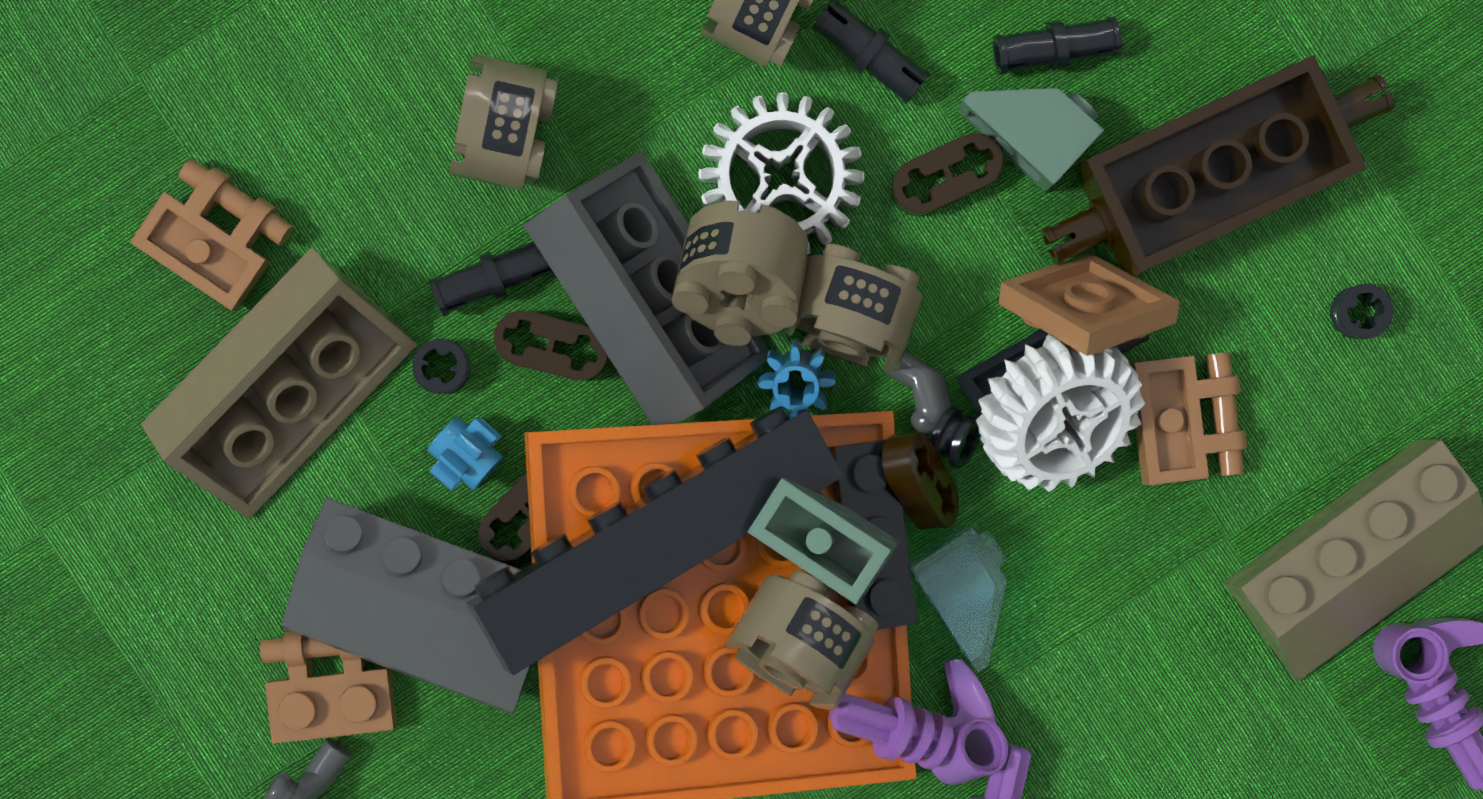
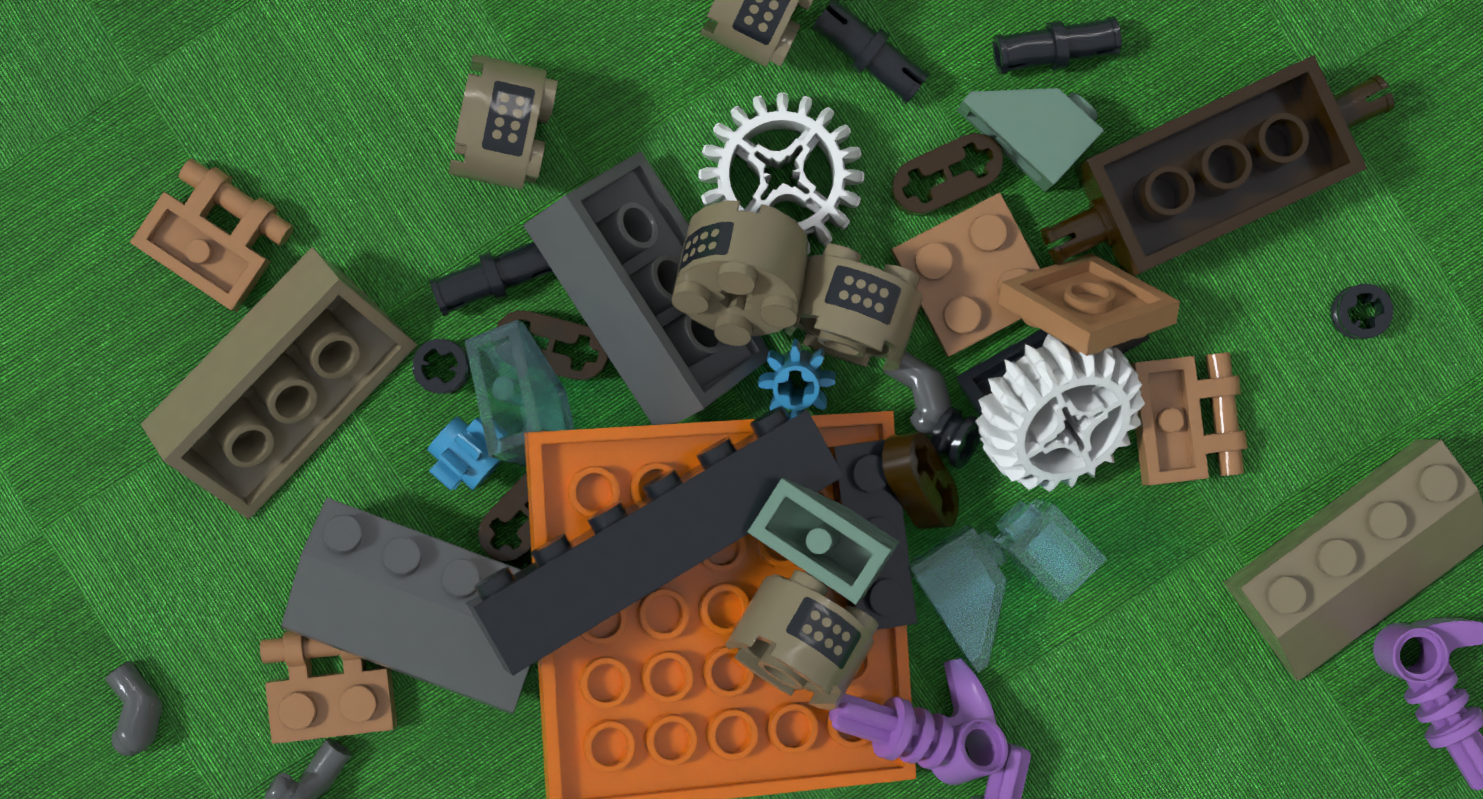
(139, 713): none -> dark grey arm
(515, 390): none -> clear light blue slope
(963, 272): none -> medium nougat plate
(1047, 548): none -> clear light blue brick

